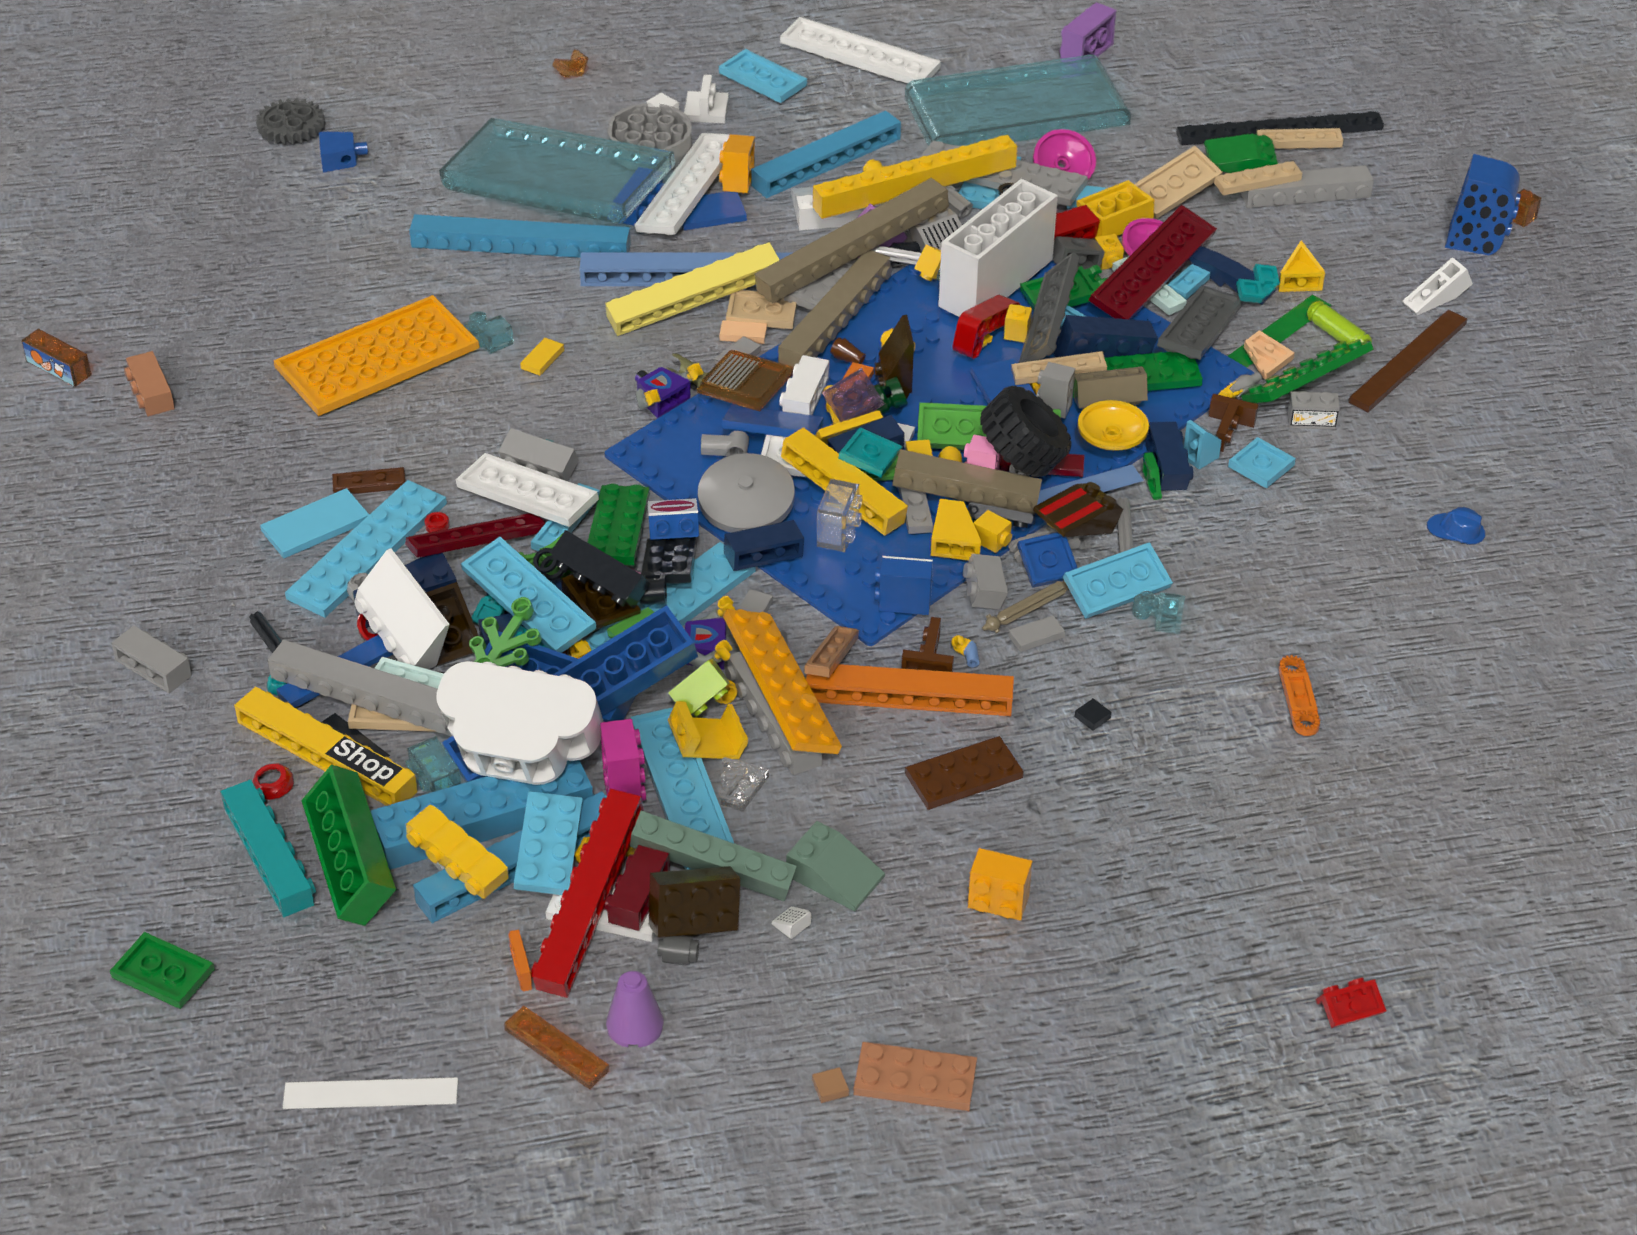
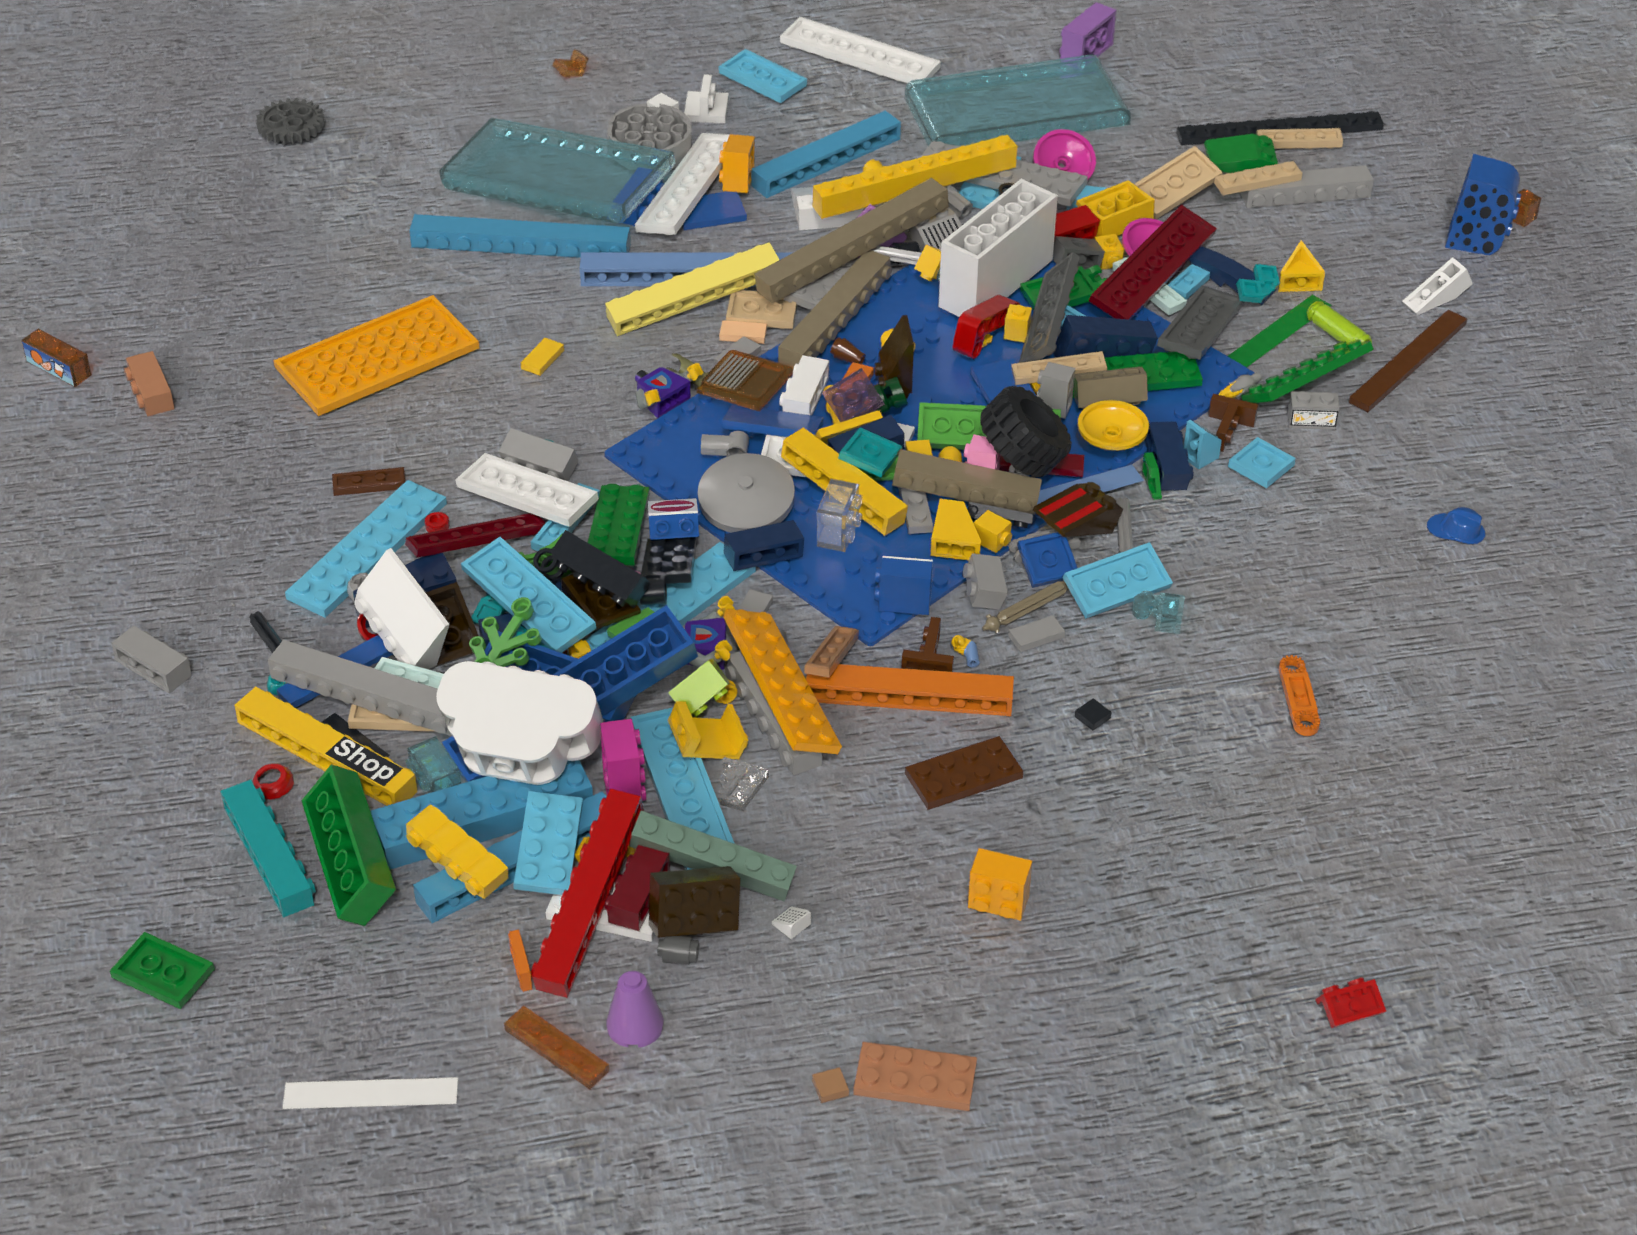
(314, 523): medium azure tile -> none
(339, 150): blue torso -> none
(491, 333): clear light blue brick -> none
(834, 866): sand green slope -> none
(1267, 354): light nougat wing -> none

